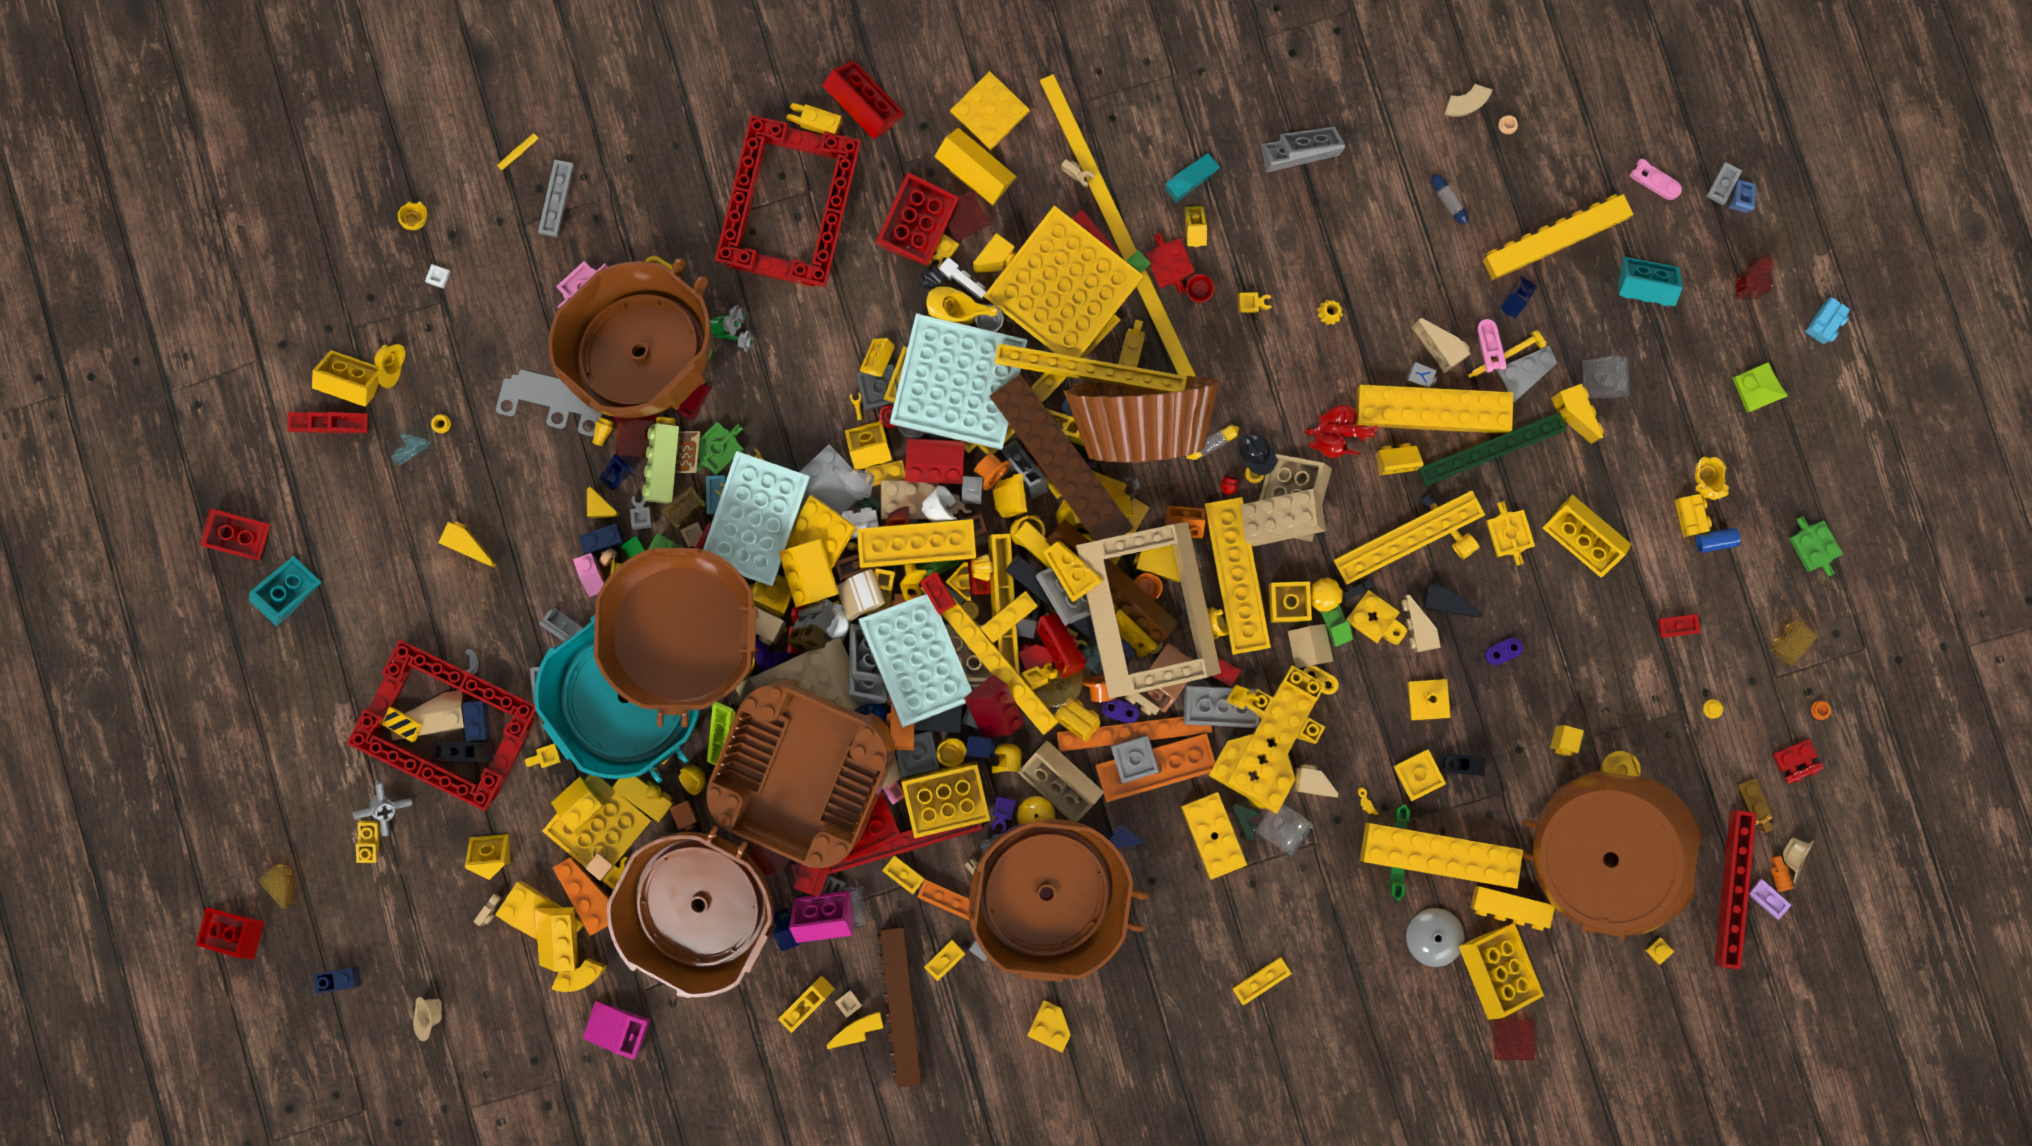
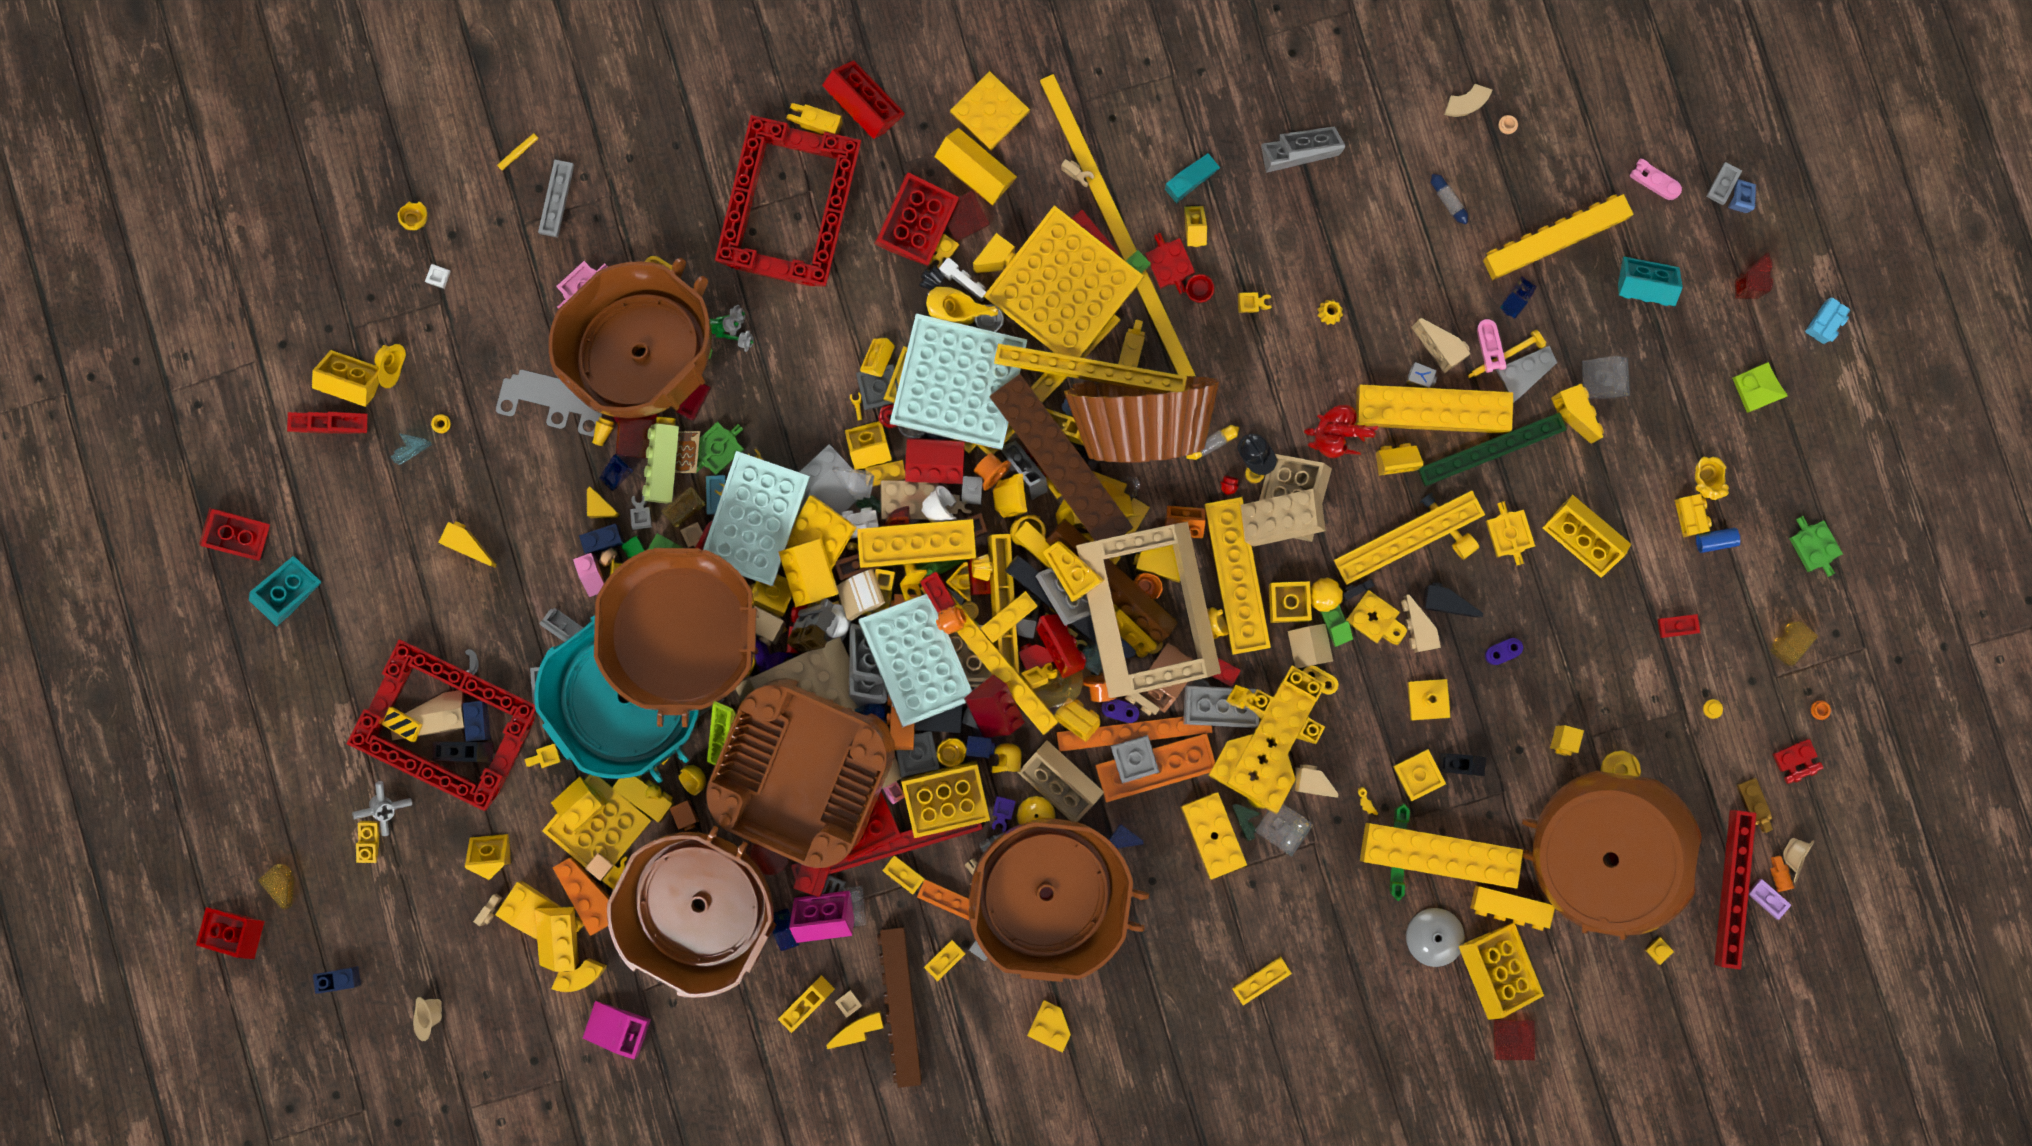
(951, 620): none -> orange head

